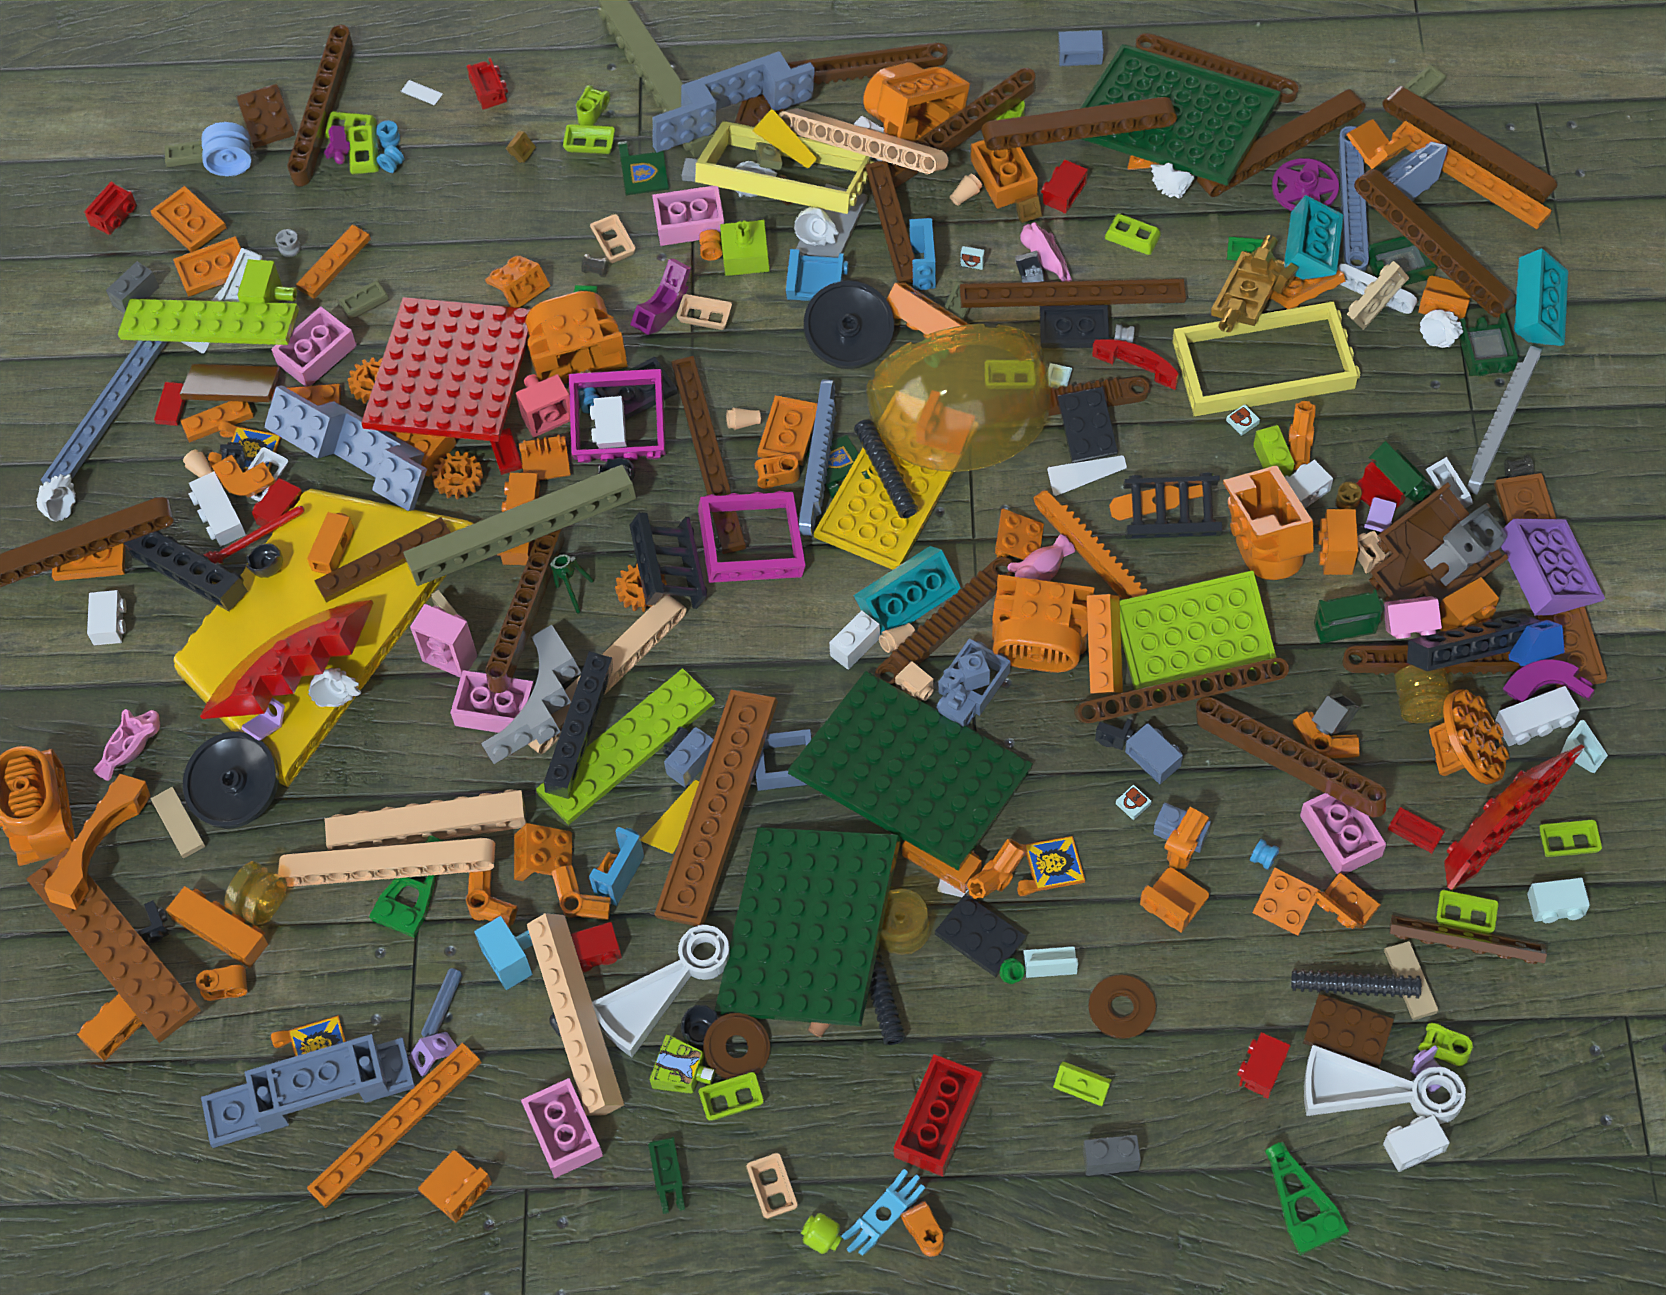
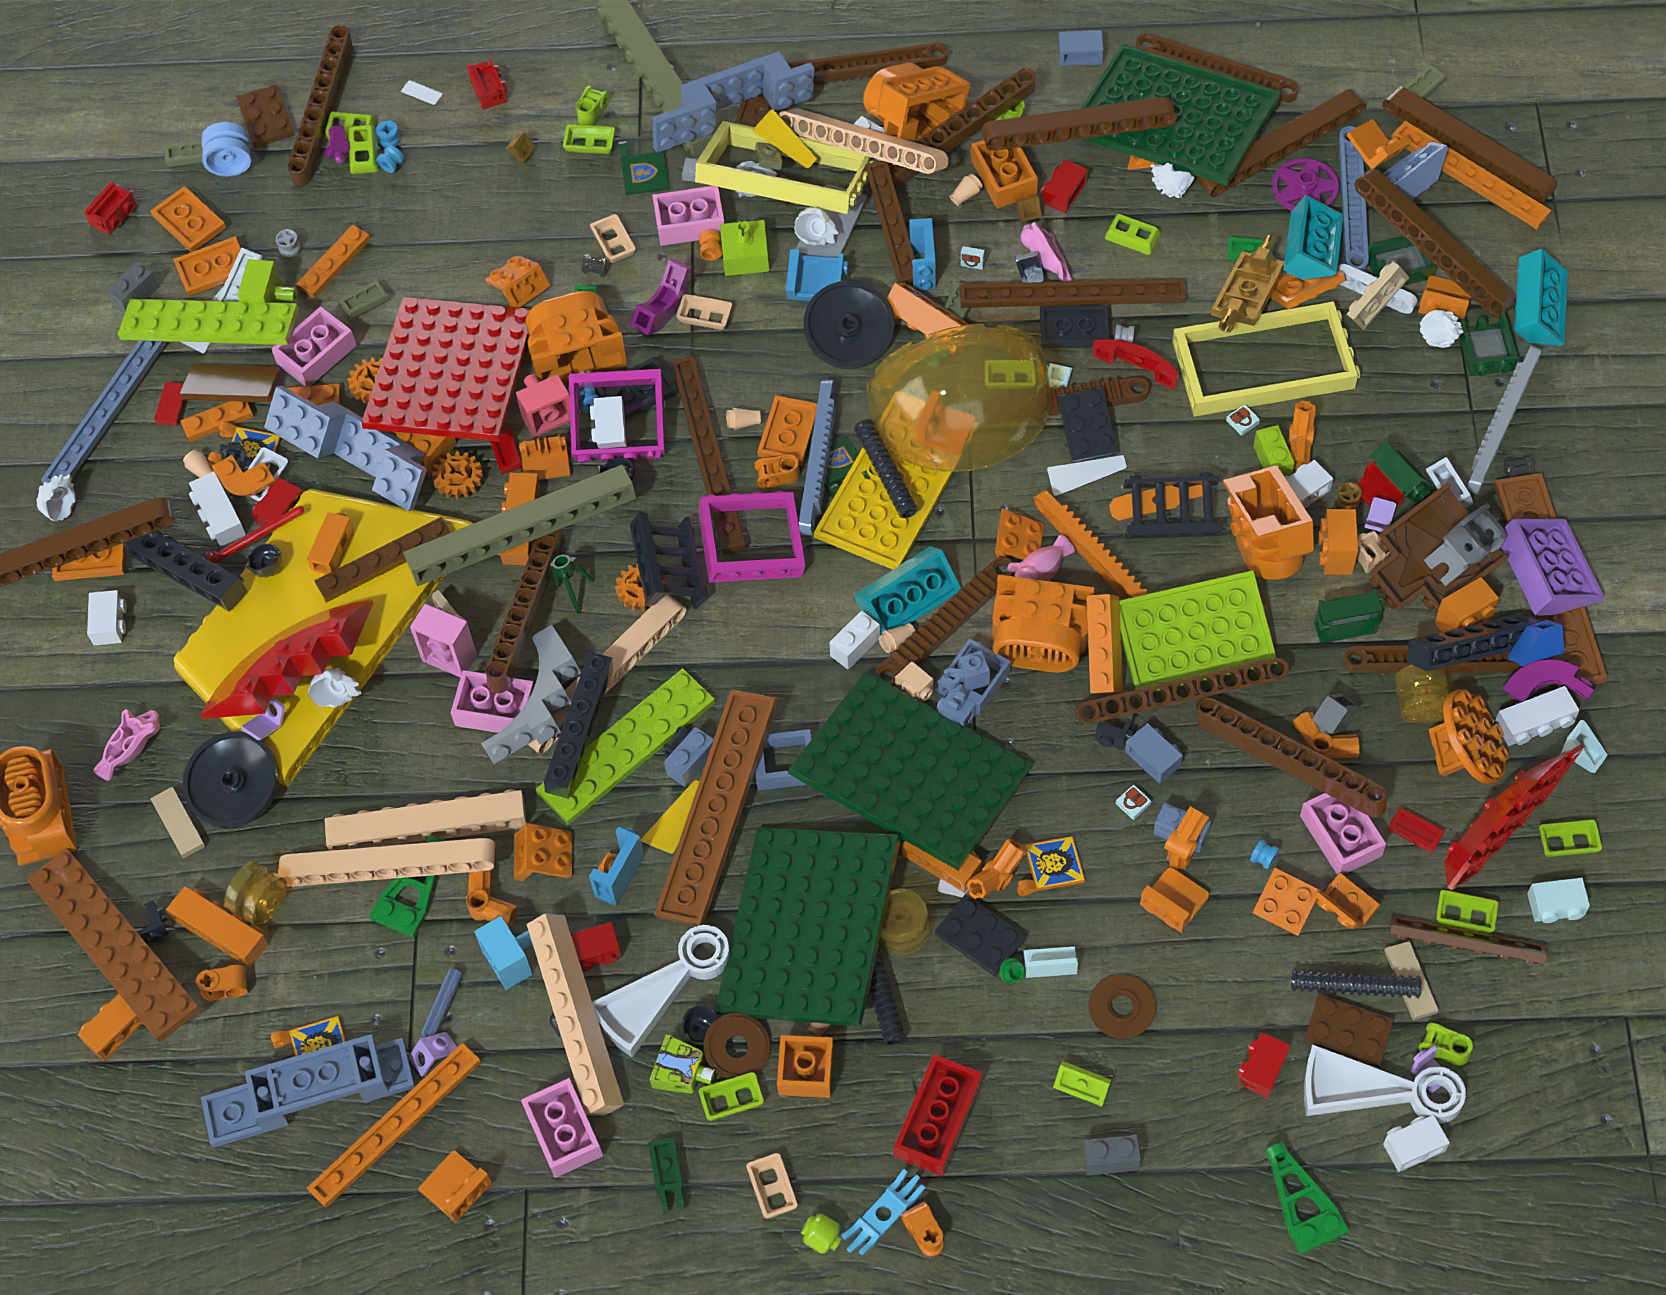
(122, 801): orange arch -> none
(567, 888): orange piece -> none
(805, 1066): none -> orange brick
(1282, 276): pearl gold tile -> none
(1412, 615): bright pink brick -> none

